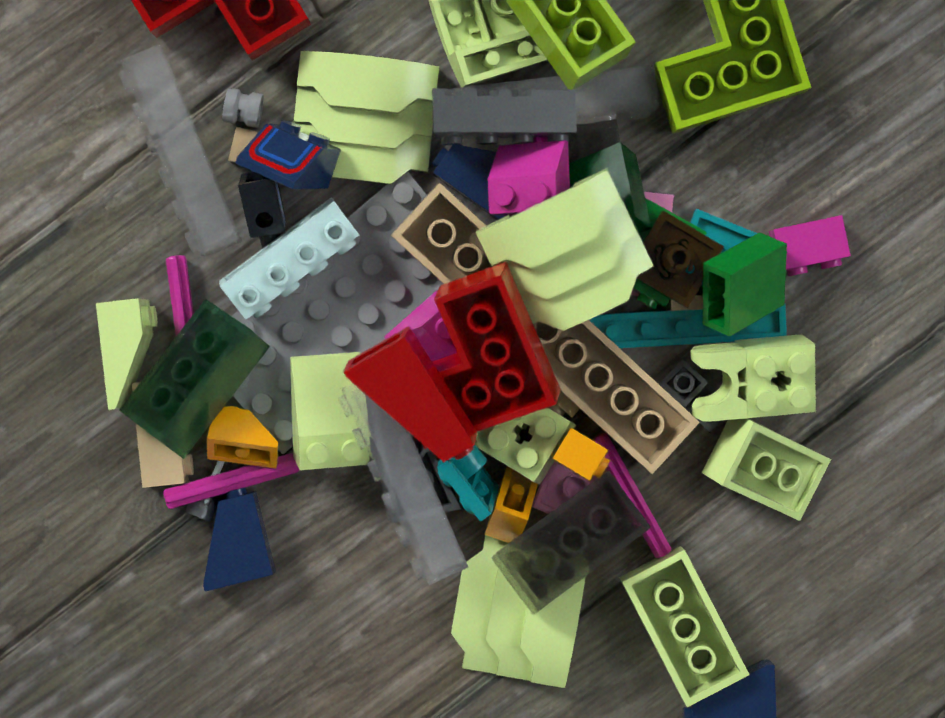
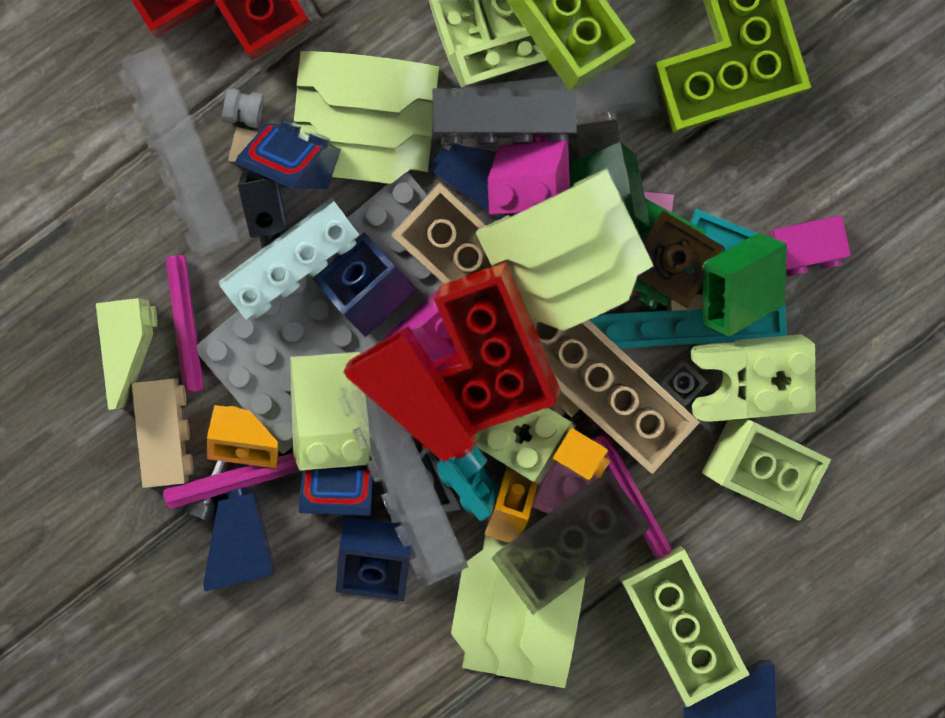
(194, 378): clear green slope -> none
(337, 491): none -> dark blue slope
(364, 285): none -> dark blue slope
(372, 560): none -> dark blue slope

